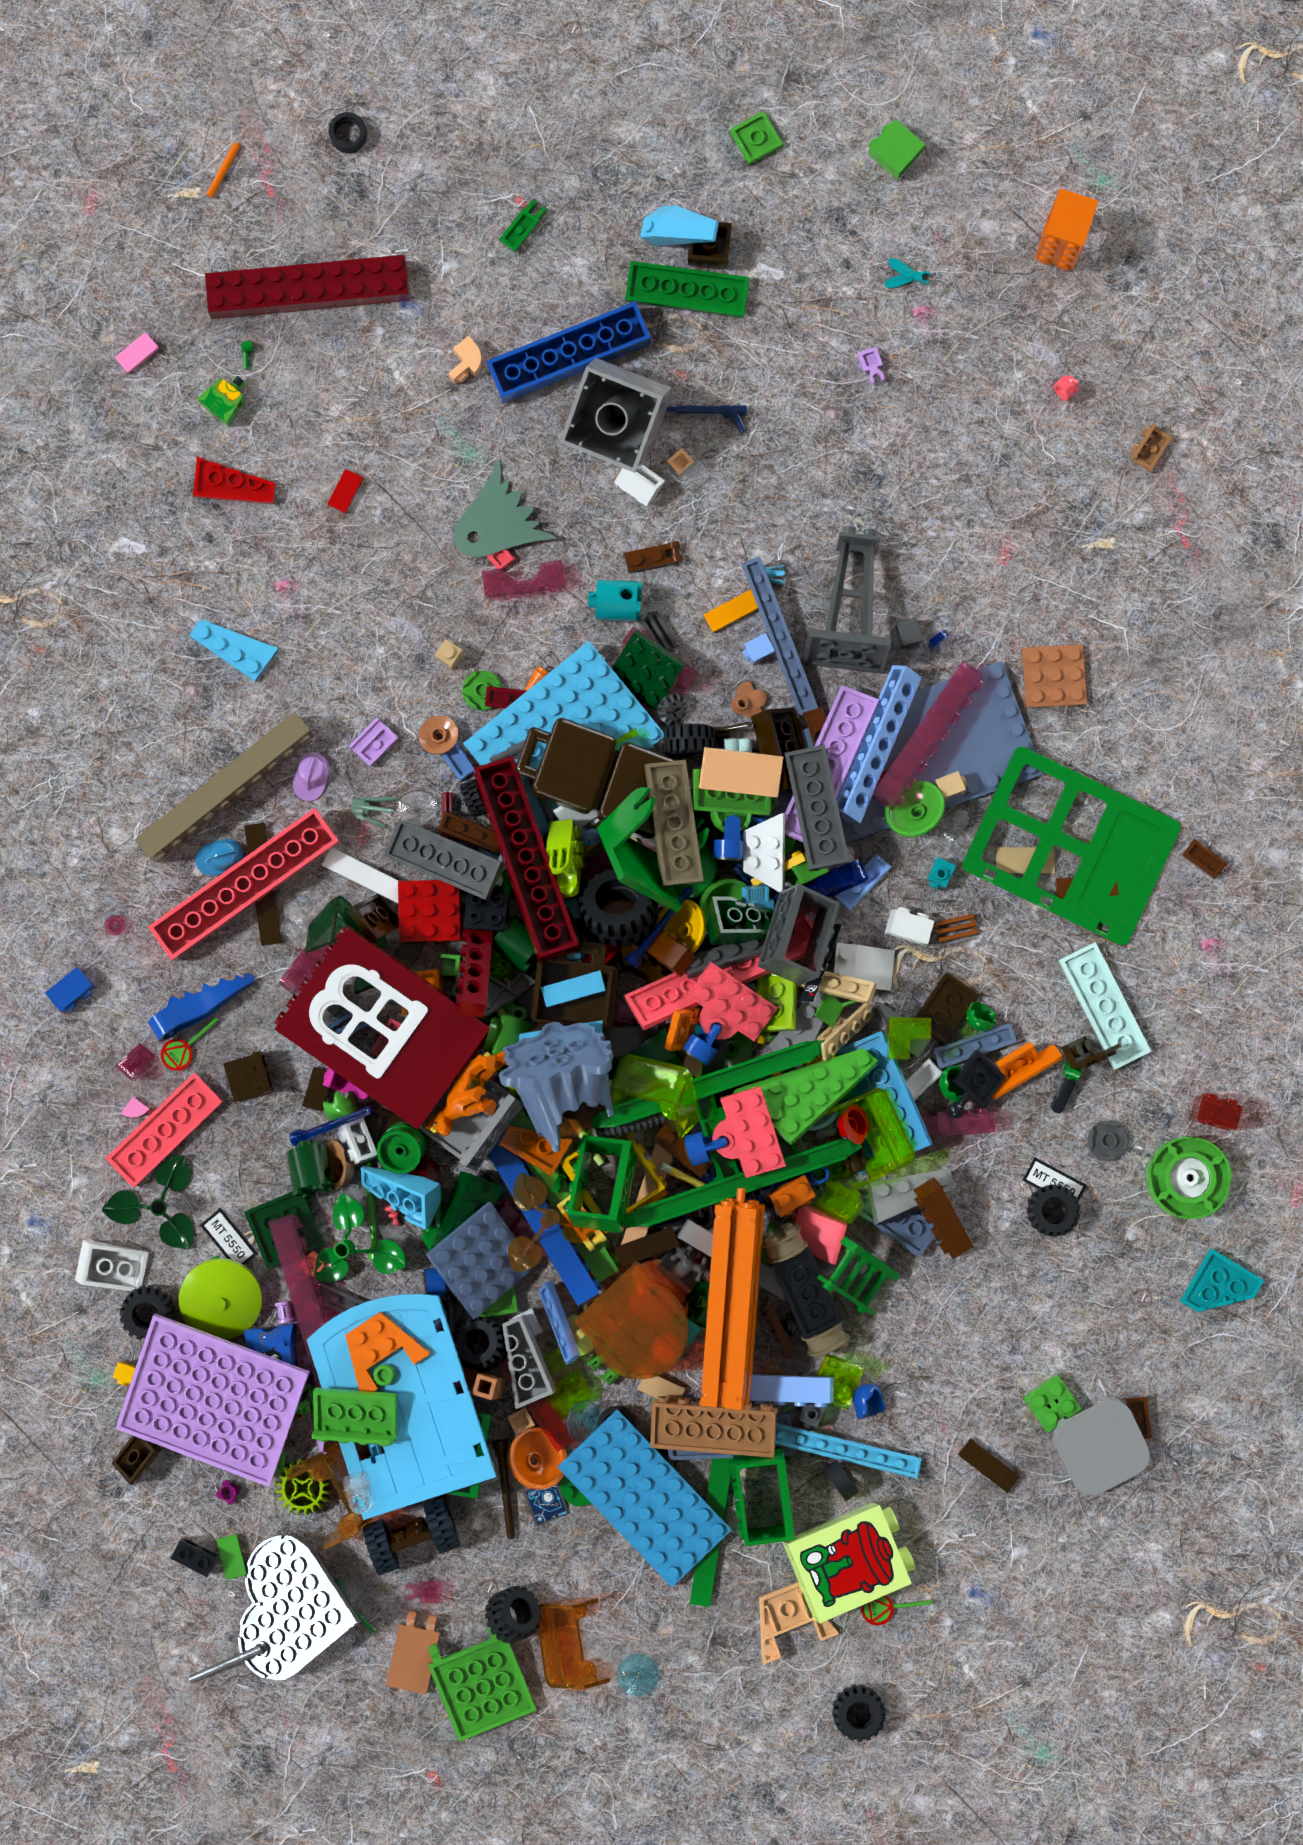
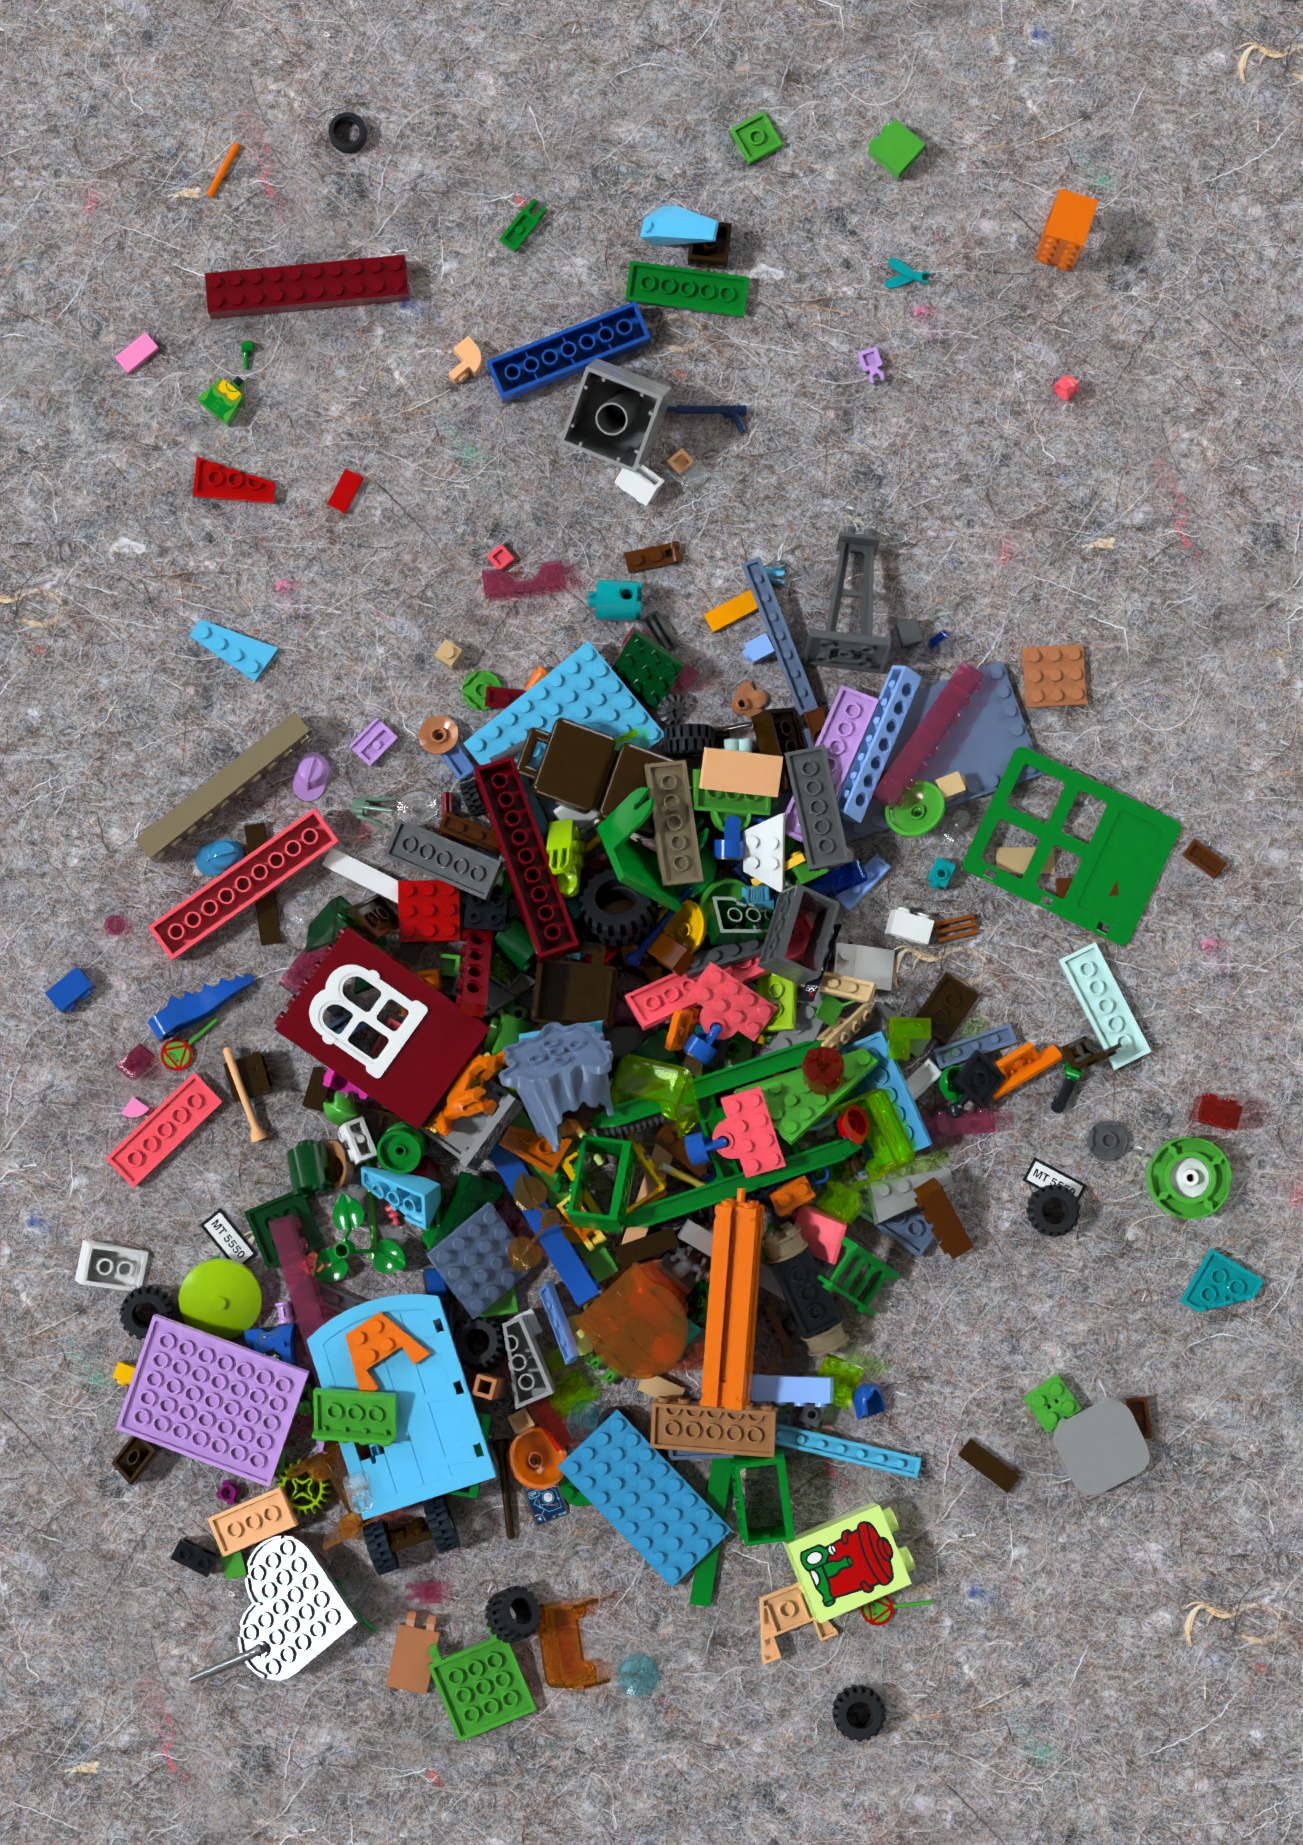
(176, 1231): dark green plant -> none
(253, 1521): none -> light nougat tile
(257, 1131): none -> light nougat piece
(299, 1135): clear blue piece -> none
(300, 1430): none -> clear pink plate
(384, 1375): bright green tile -> none
(496, 520): sand green piece -> none
(573, 988): medium azure tile -> none
(591, 837): light blue plate -> none
(823, 1070): none -> clear red brick
(841, 1480): black tyre -> none
(980, 1017): green hair -> none
(1151, 447): medium nougat bracket -> none

